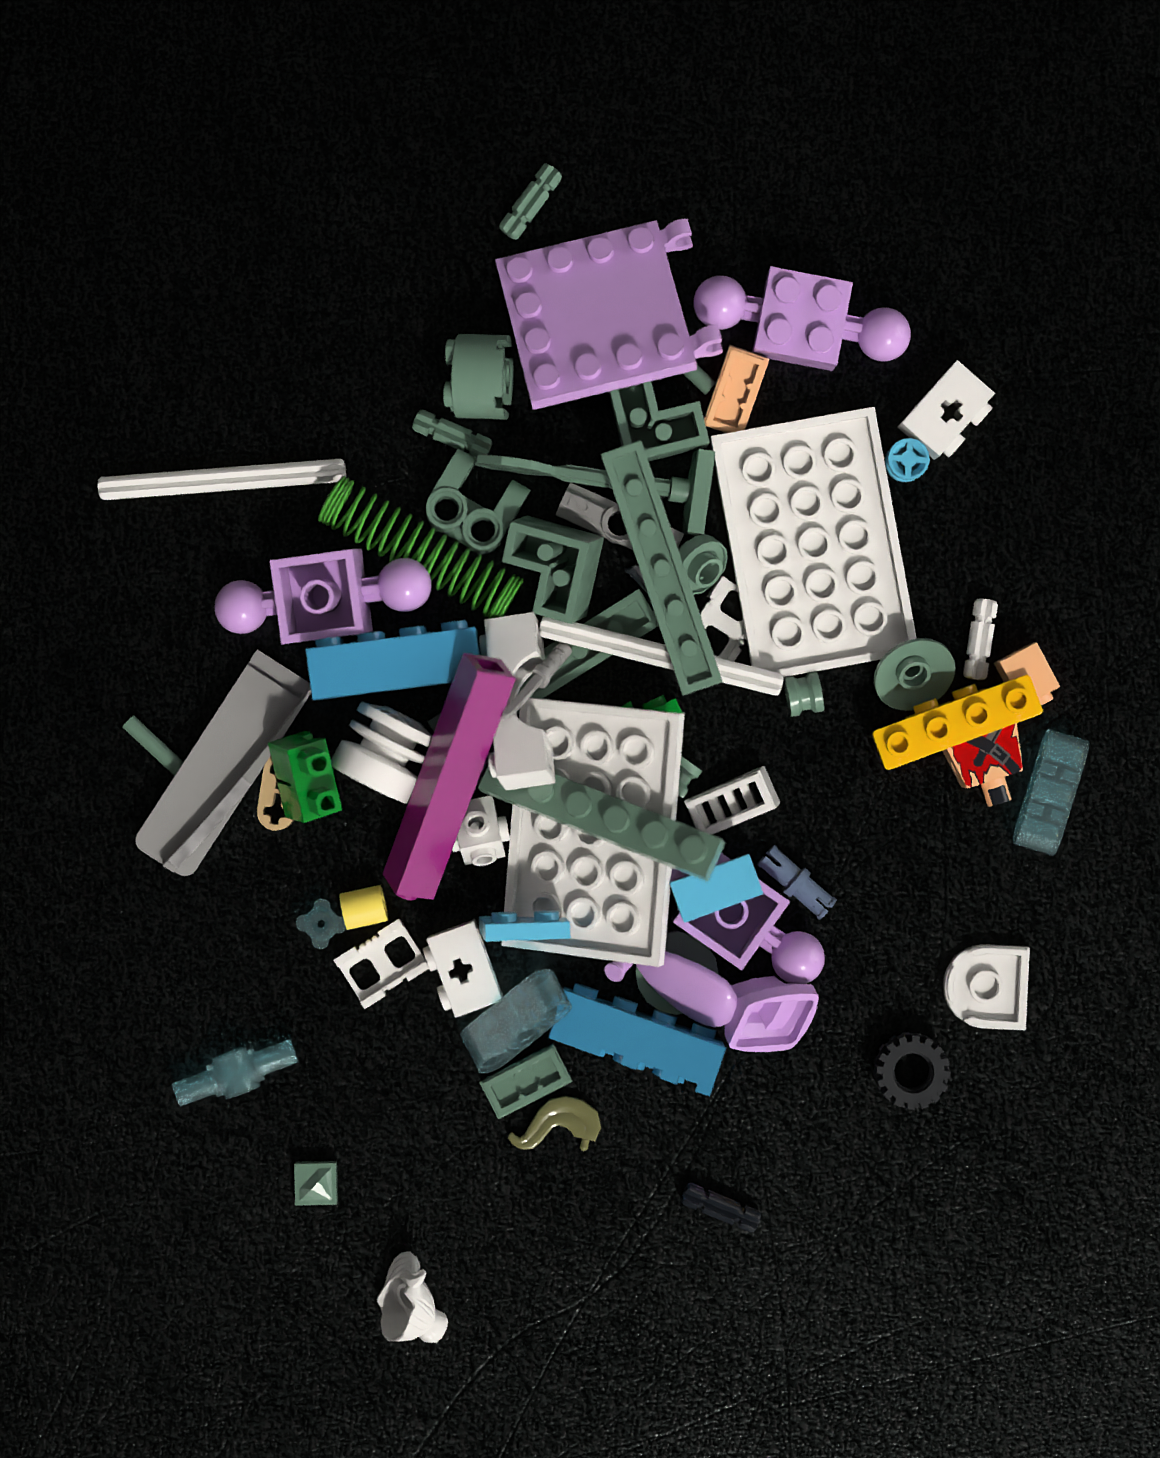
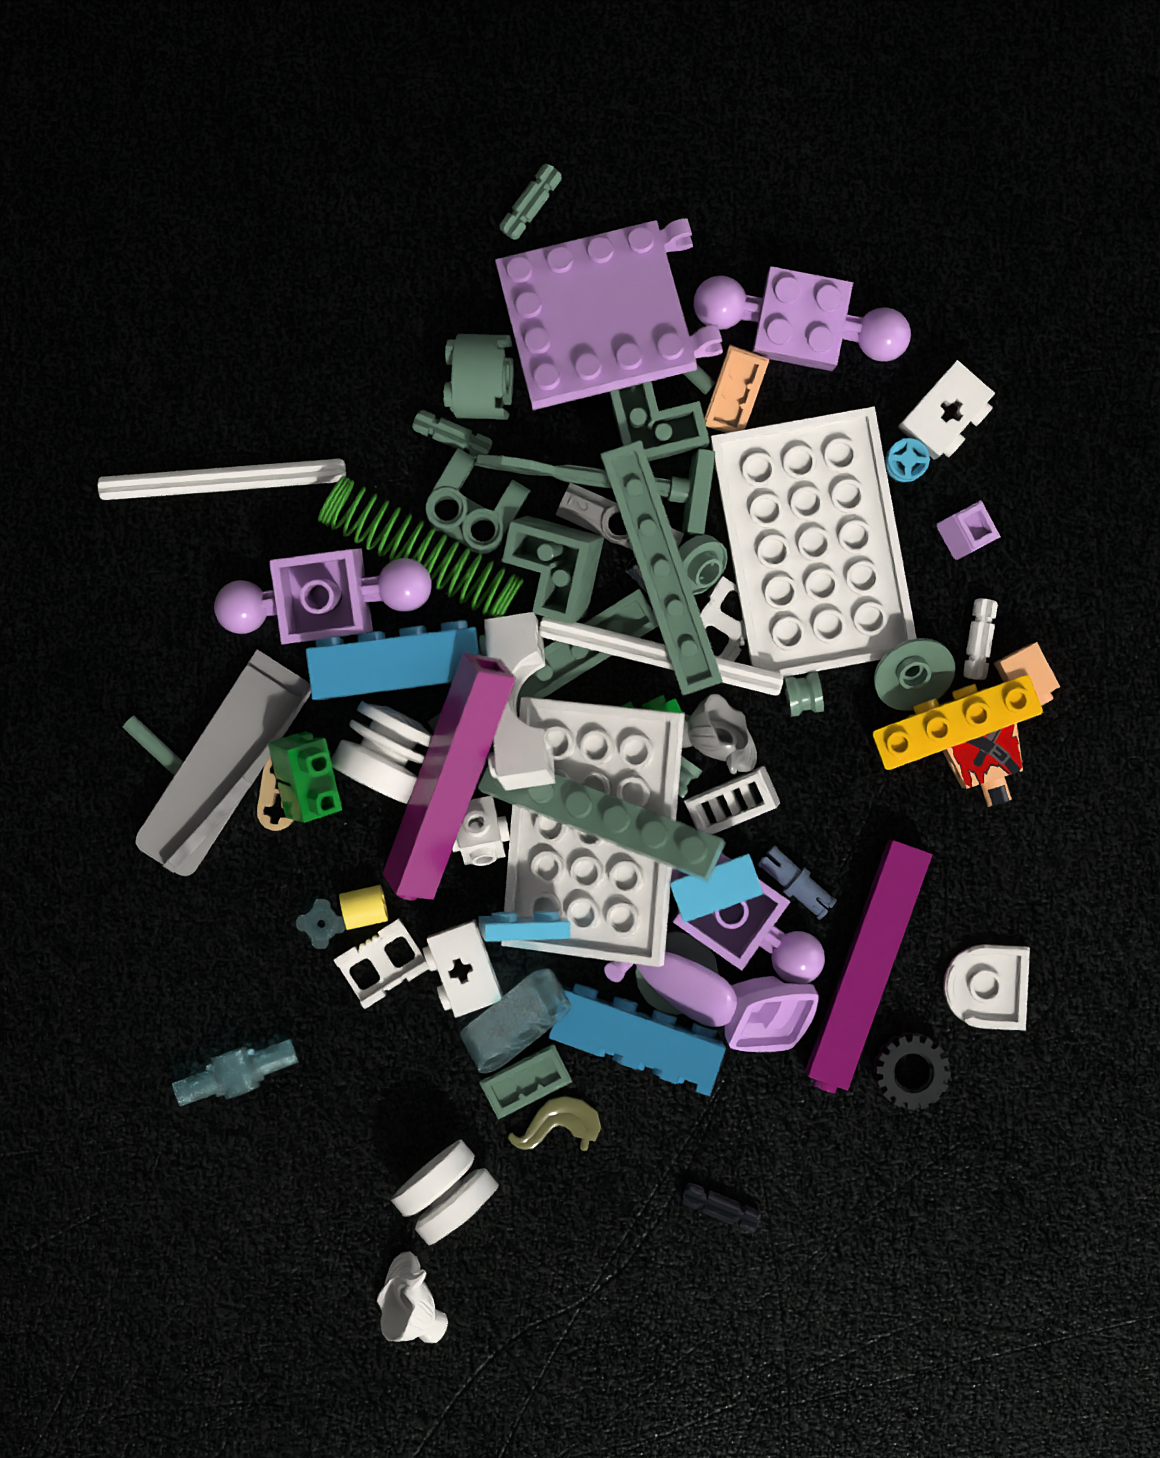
(316, 1183): sand green tile -> none
(449, 1198): none -> white wheel
(541, 677): light grey piece -> none
(720, 734): none -> light grey hair
(867, 966): none -> magenta brick
(968, 530): none -> lavender slope
(1050, 792): clear light blue beam -> none

